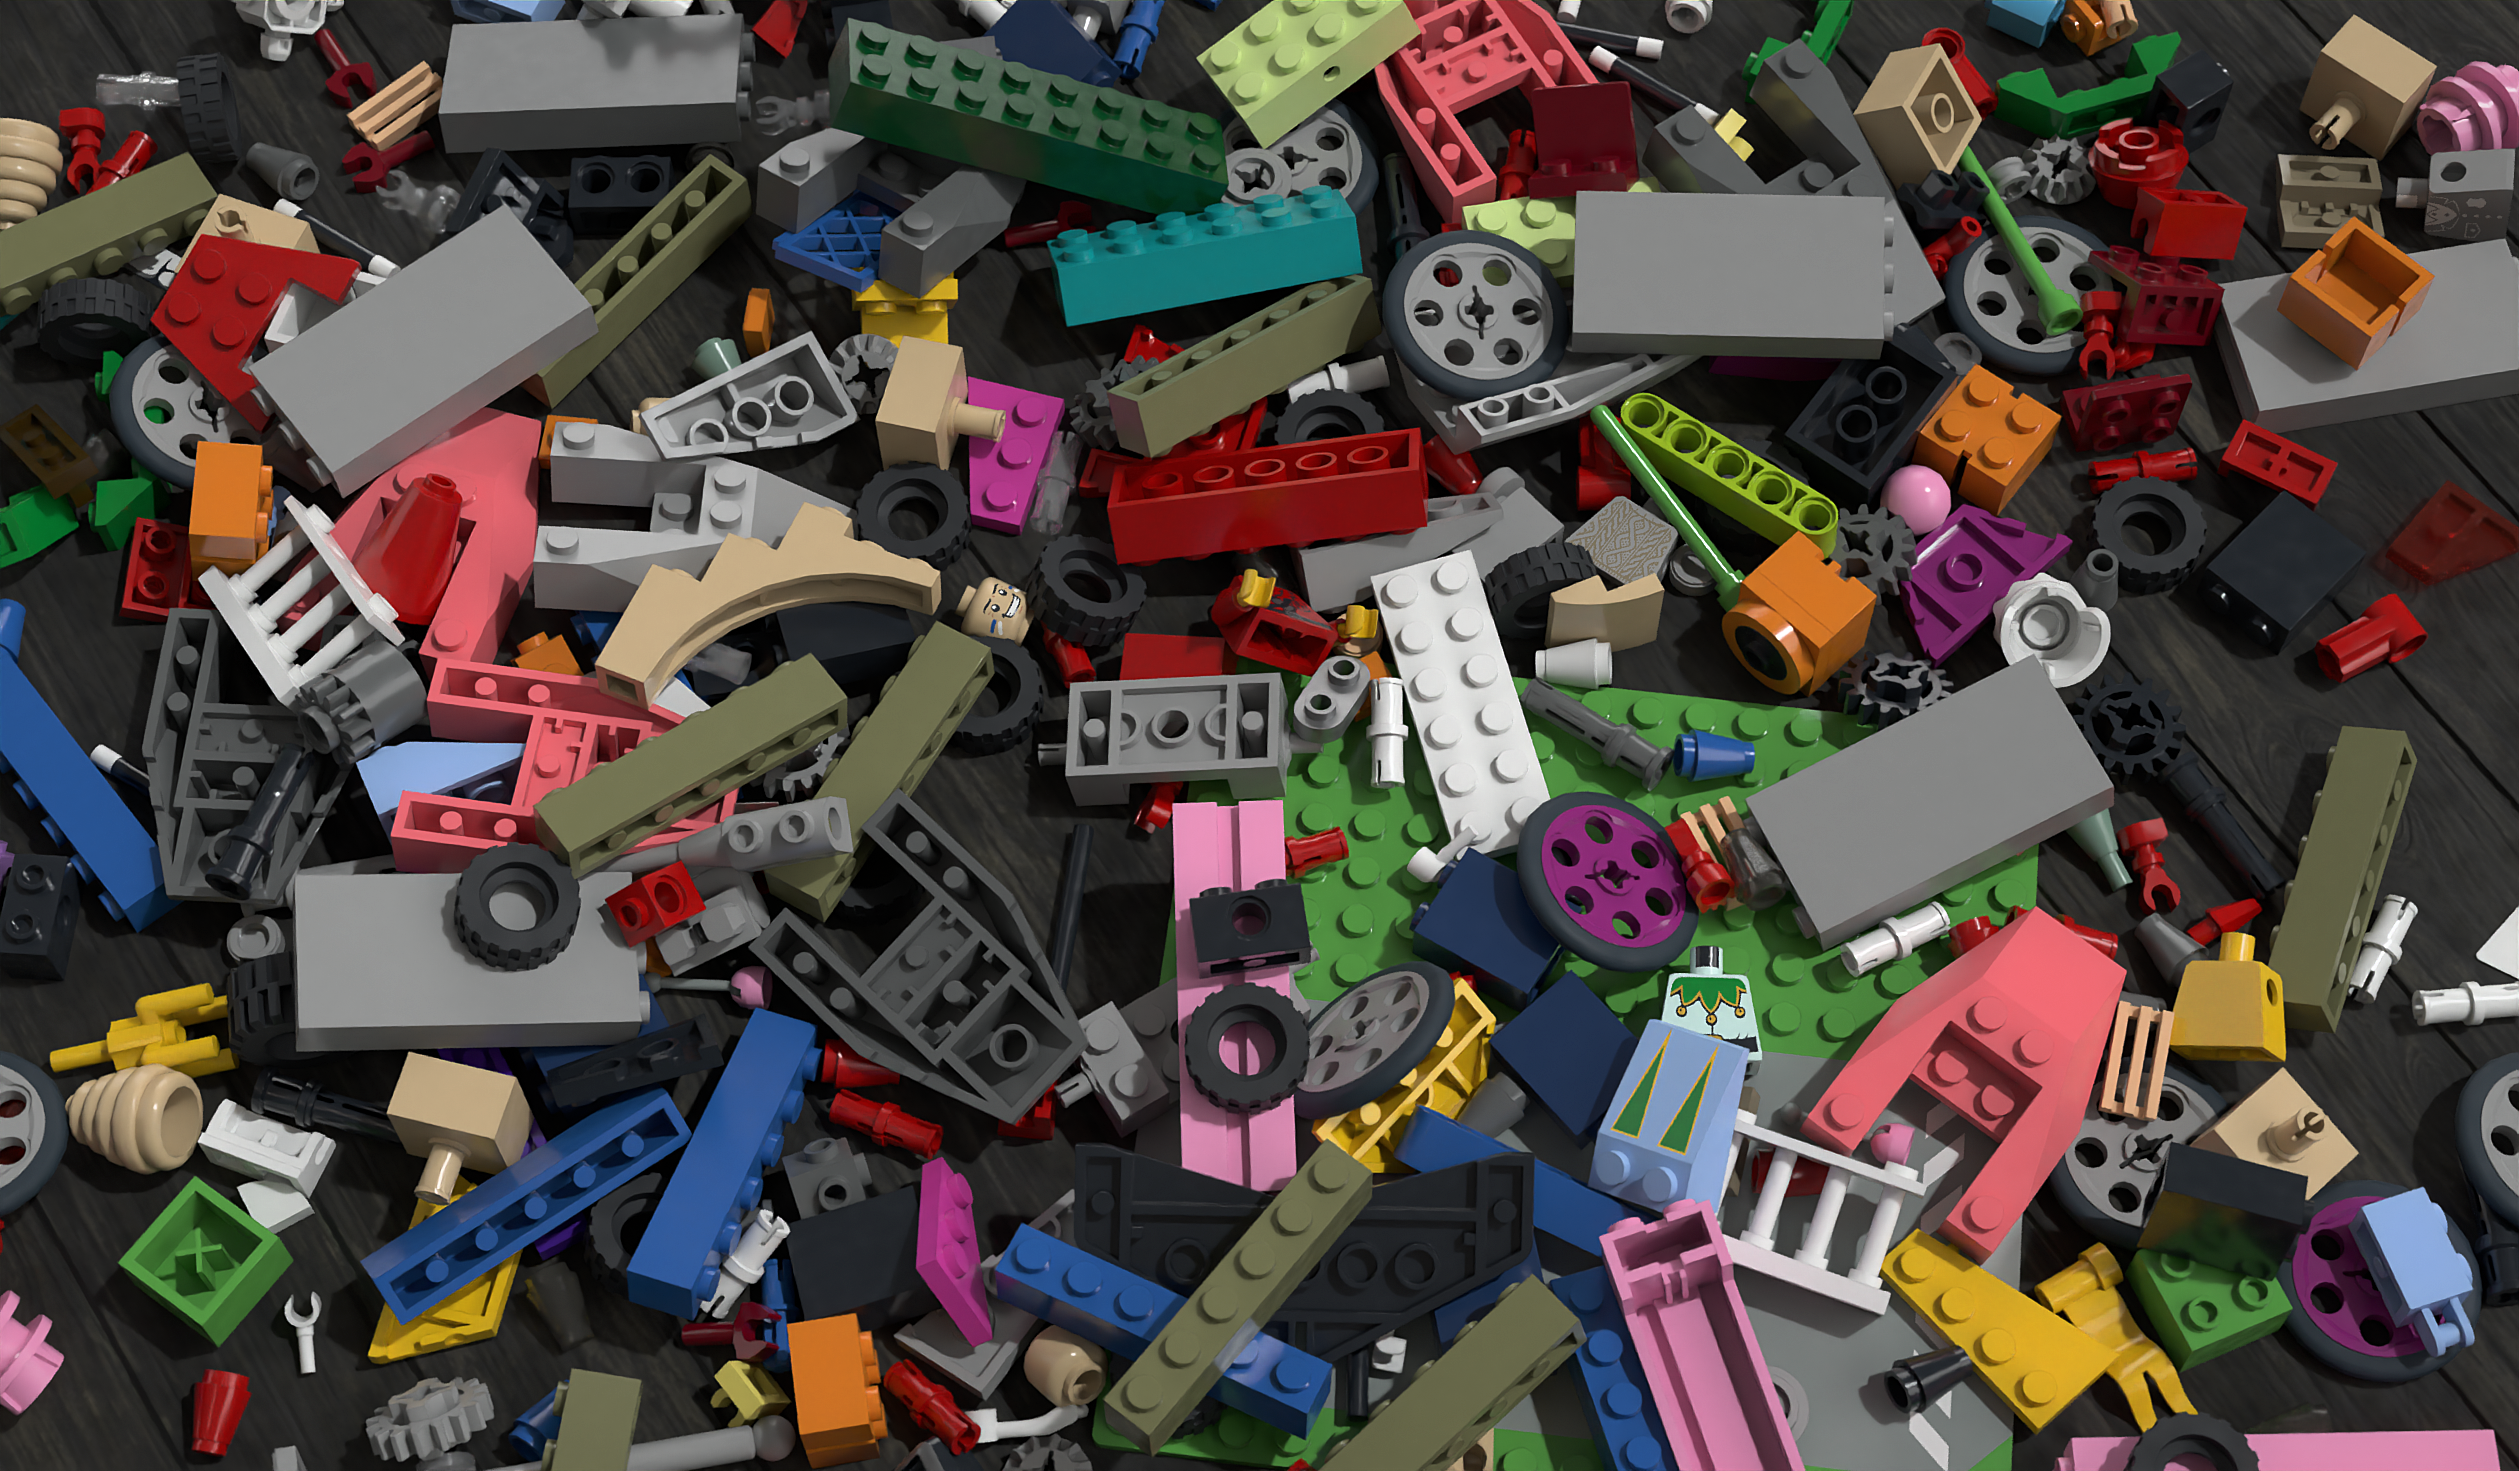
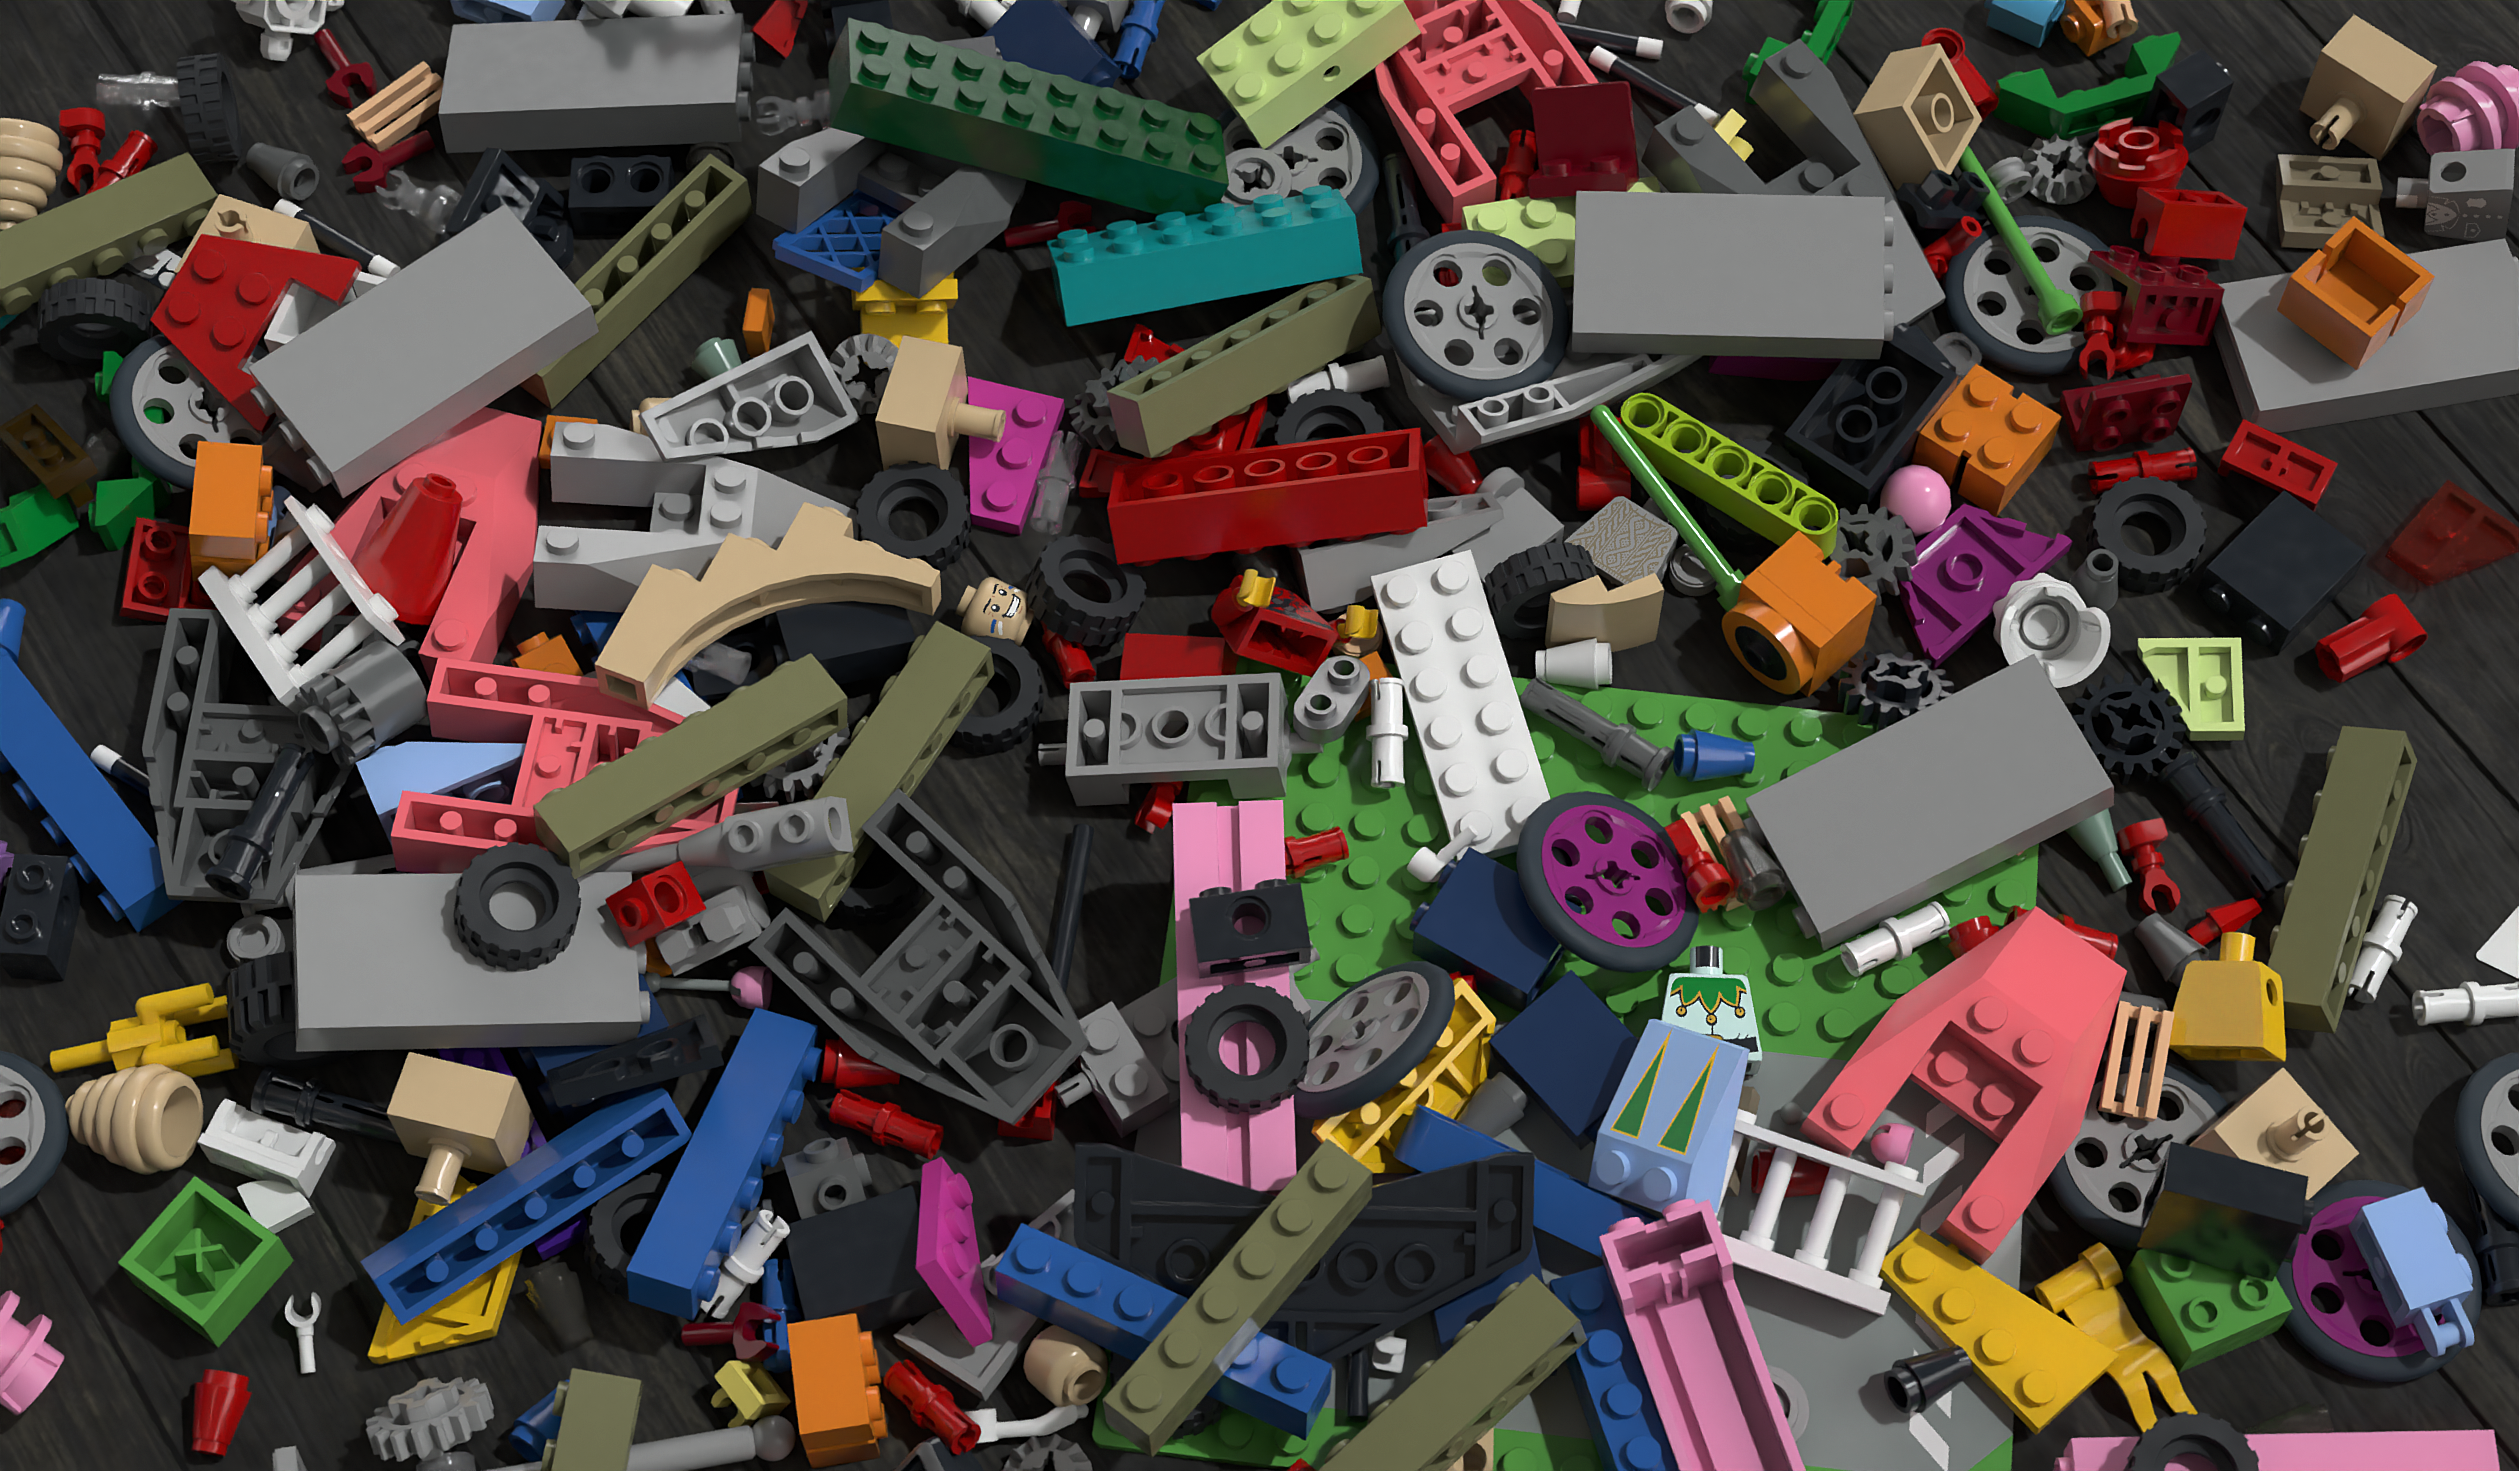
(2203, 680): none -> yellowish green wing

